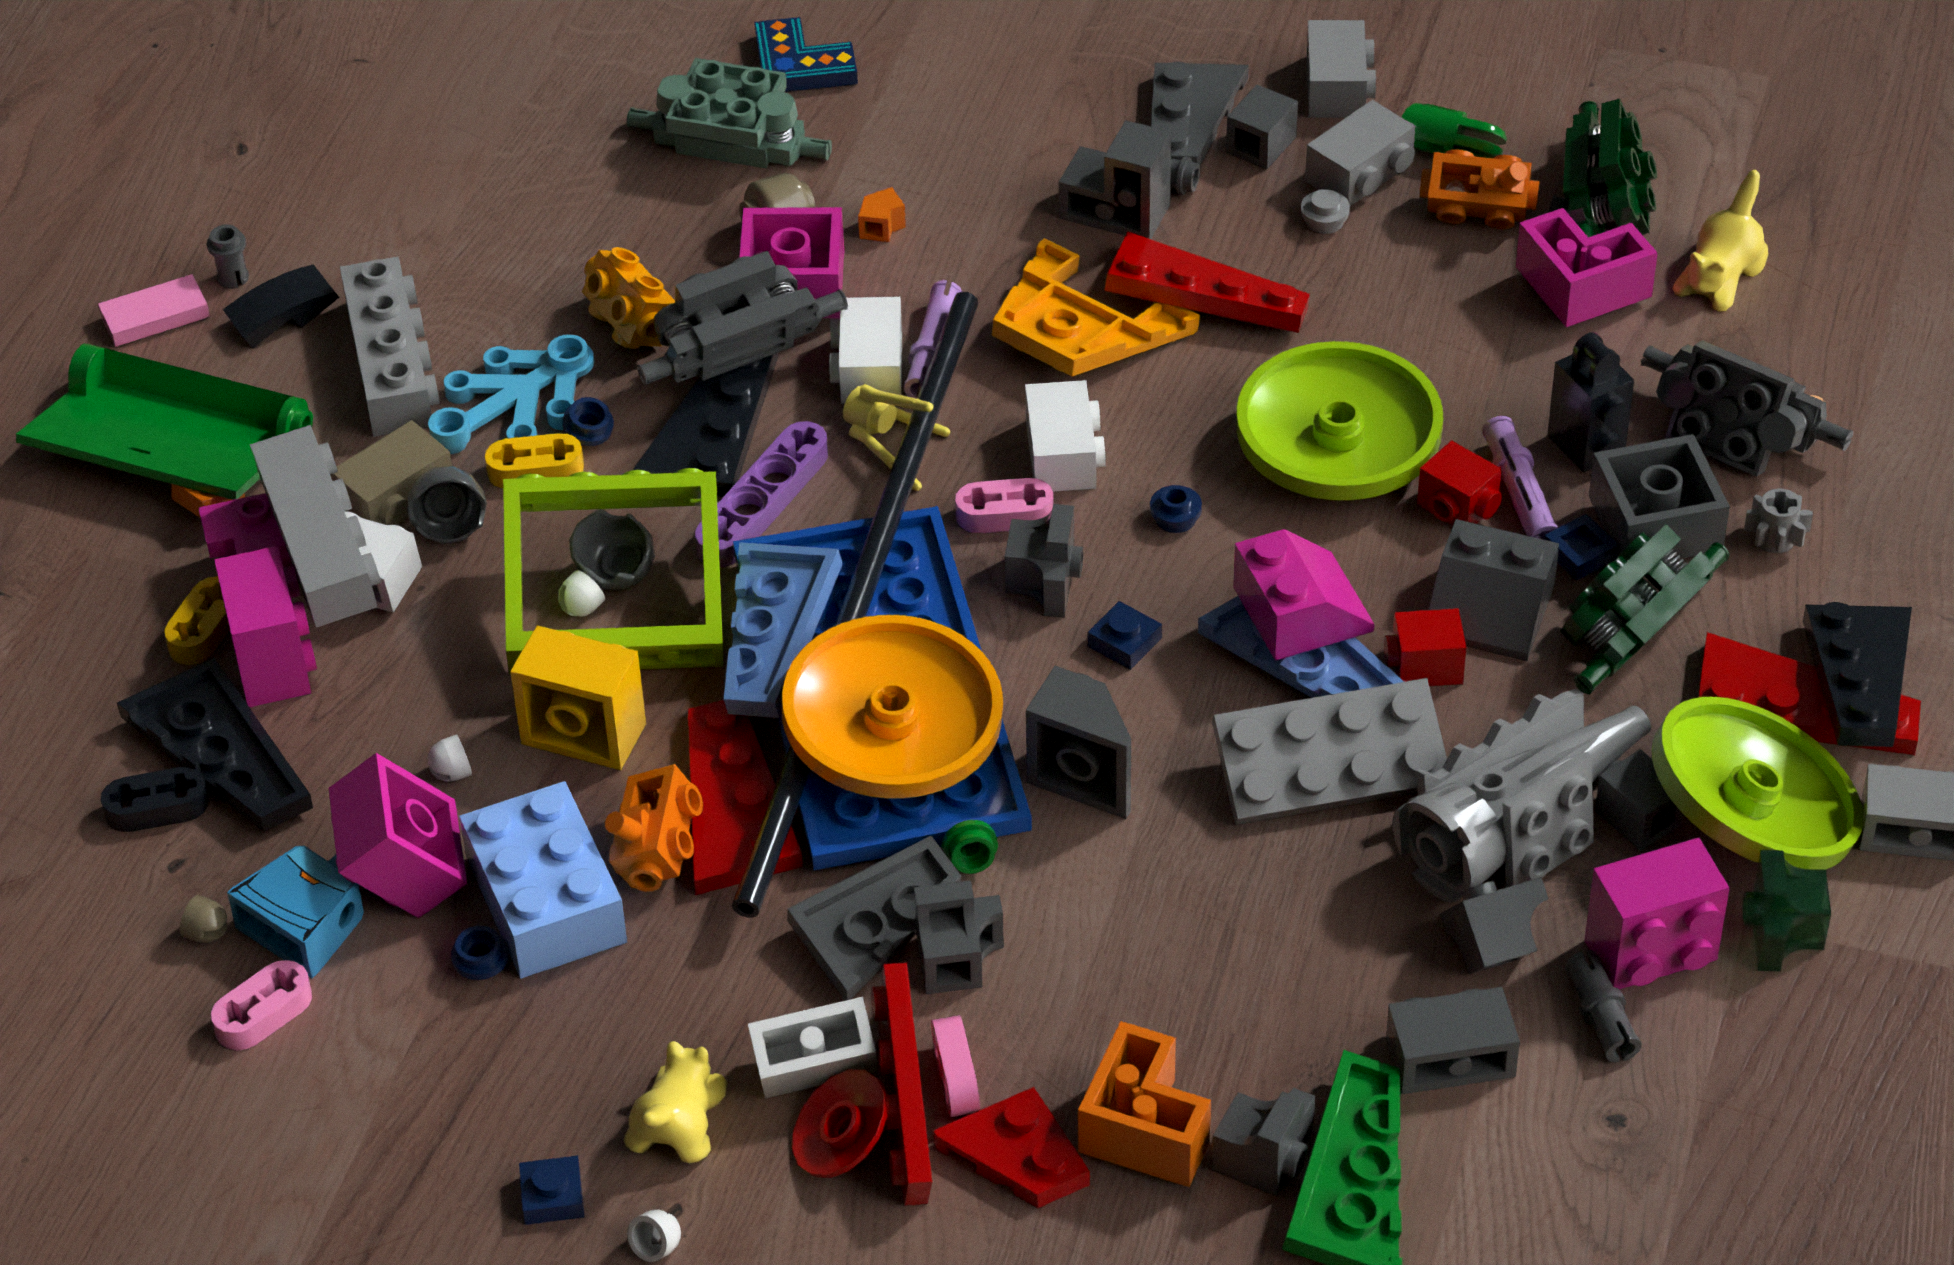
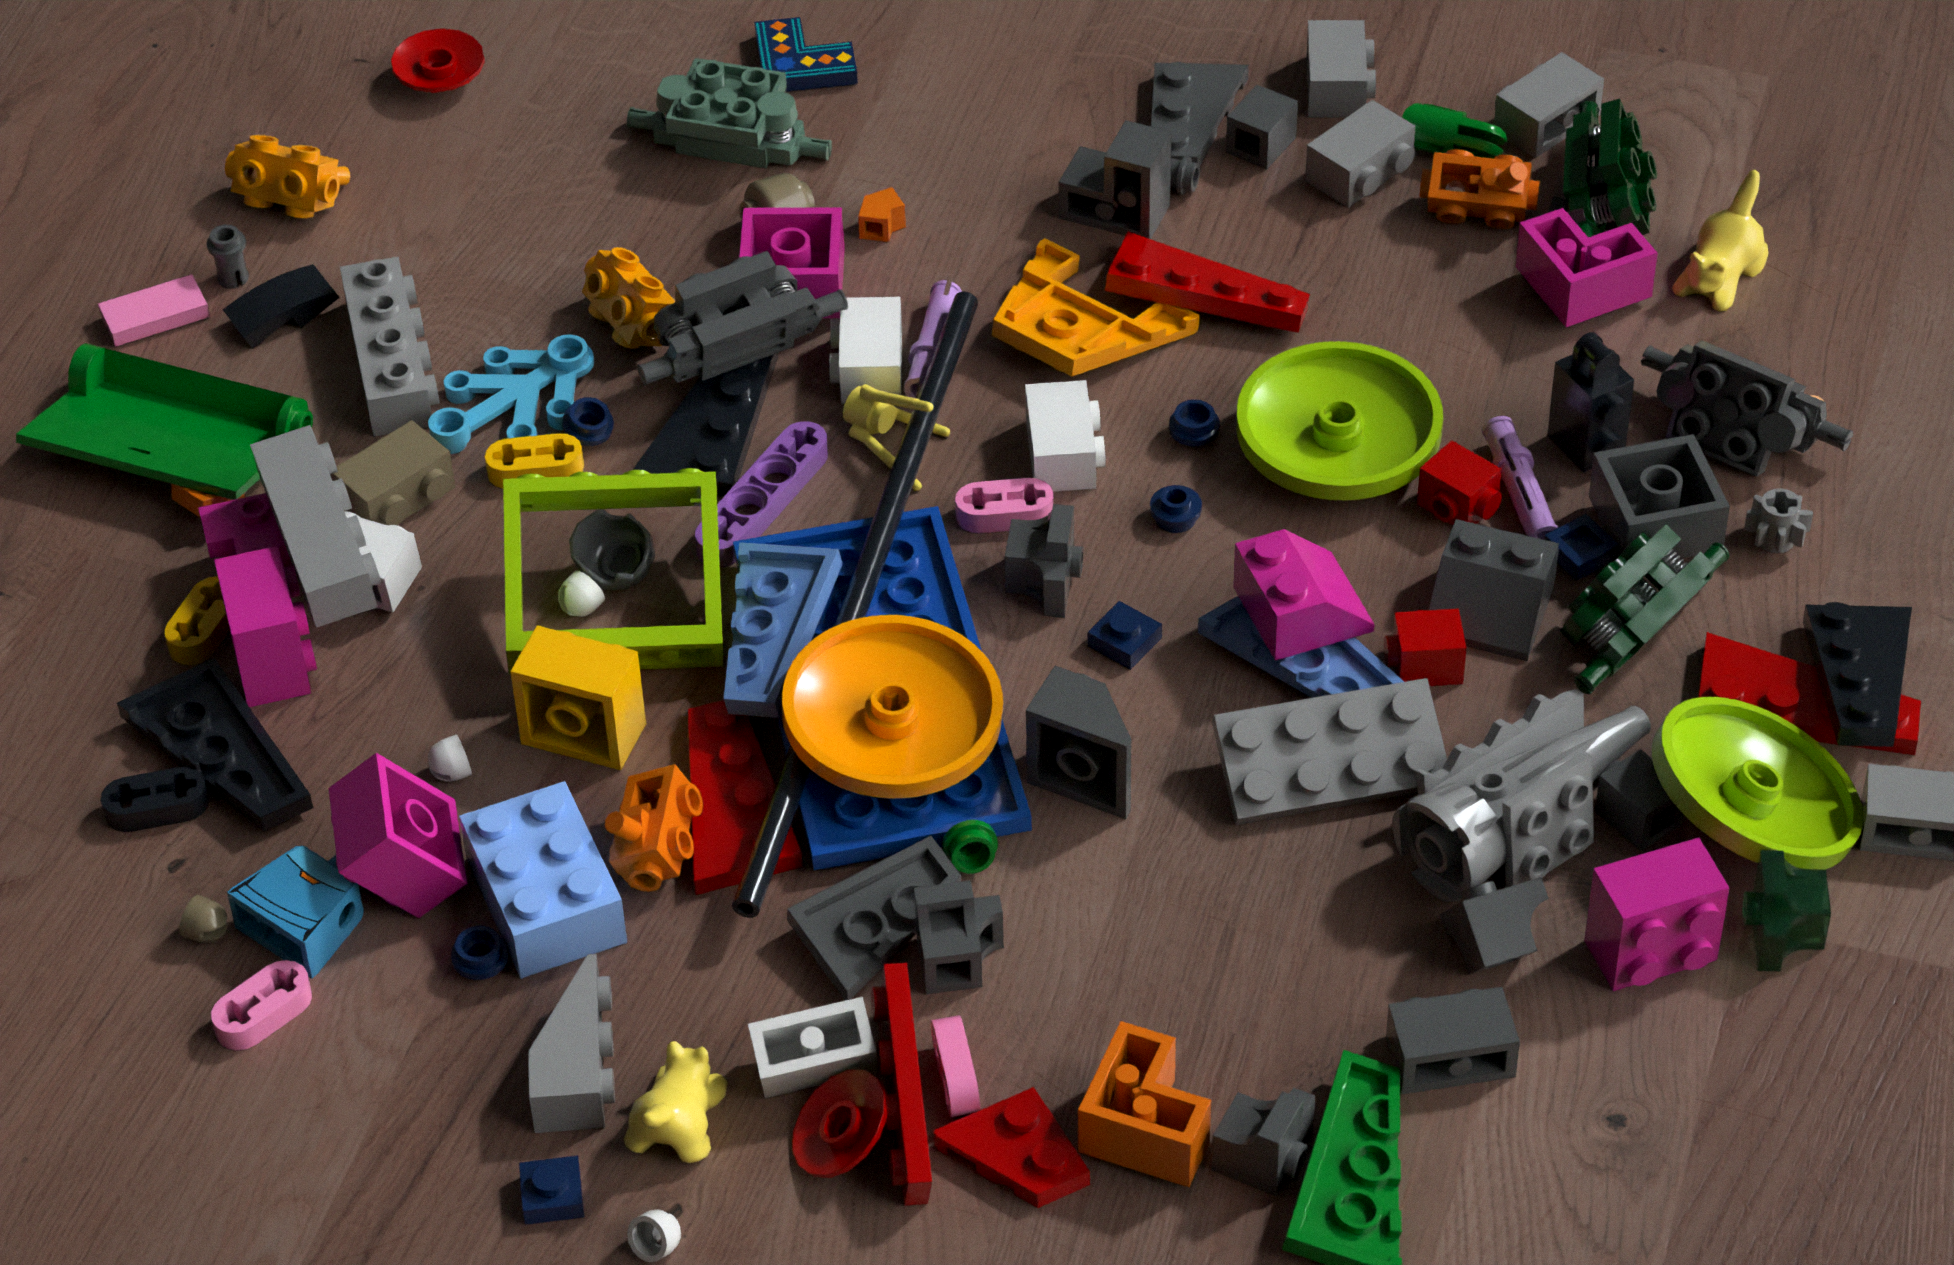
(284, 176): none -> light orange brick
(437, 60): none -> red dish
(446, 505): dark grey hair -> none
(567, 1057): none -> light grey slope
(1194, 423): none -> dark blue plate
(1325, 211): light grey plate -> none
(1544, 101): none -> light grey brick
(1603, 1006): dark grey pin -> none

